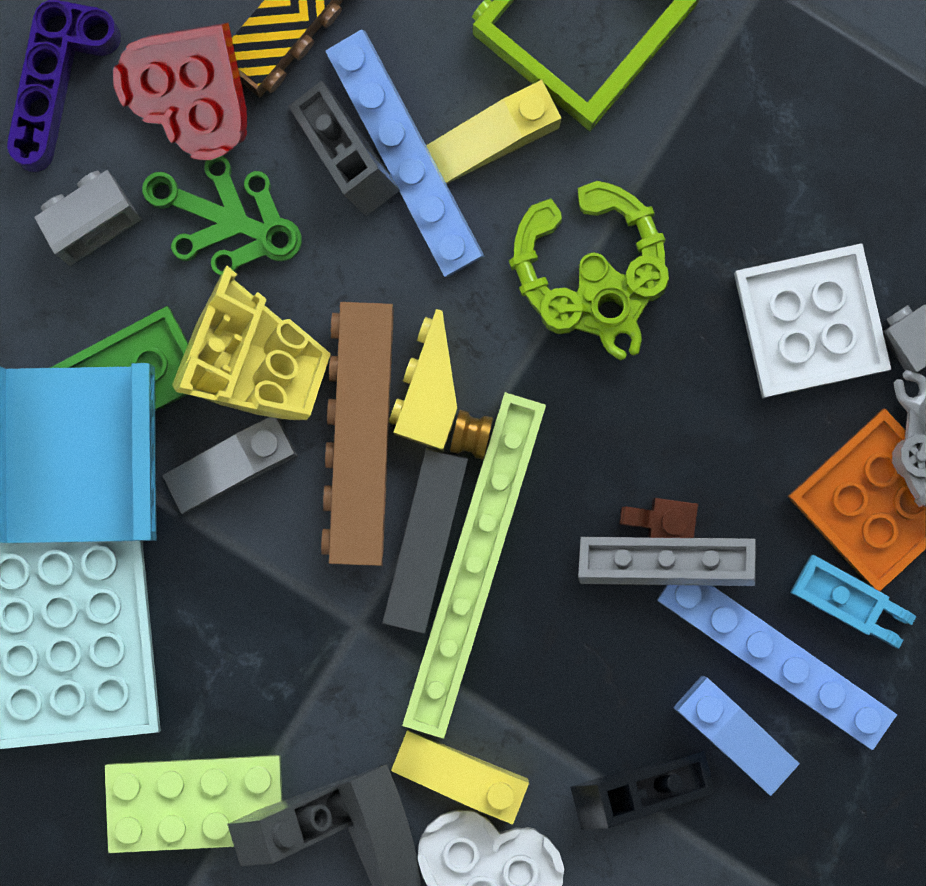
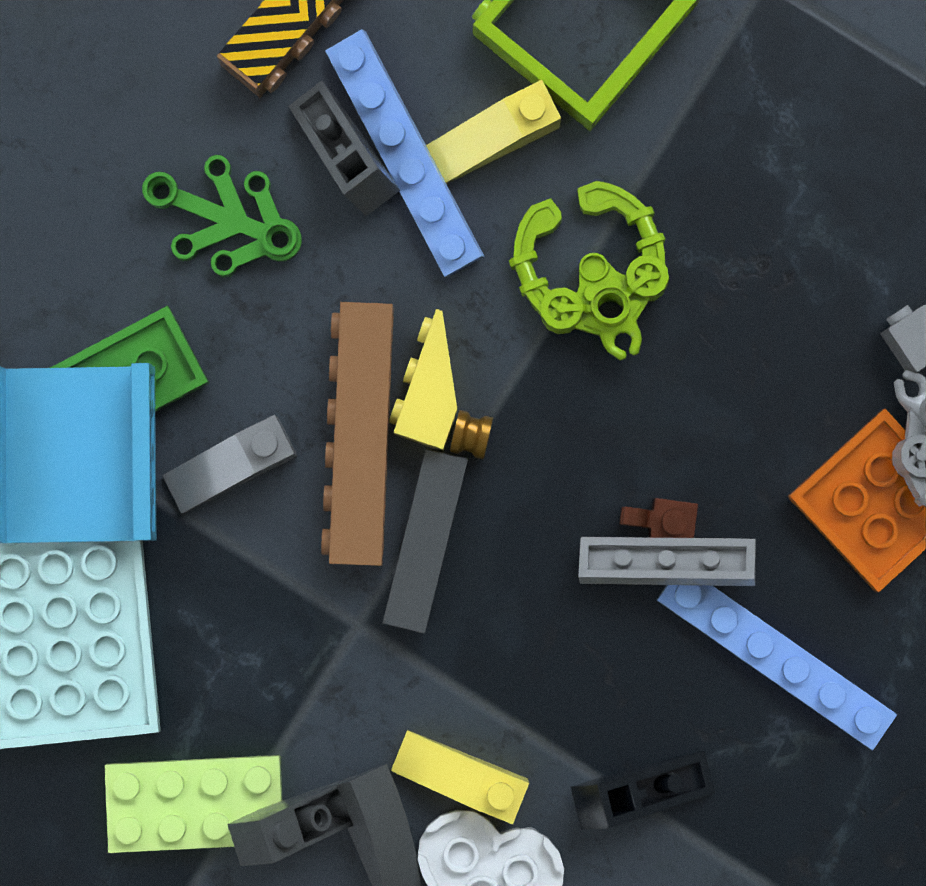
(55, 84): dark purple beam -> none
(86, 217): light grey slope -> none
(188, 86): plate -> none
(251, 357): light yellow wedge -> none
(474, 565): yellowish green plate -> none
(736, 734): light blue slope -> none
(812, 320): white plate -> none
(848, 599): medium azure hinge -> none

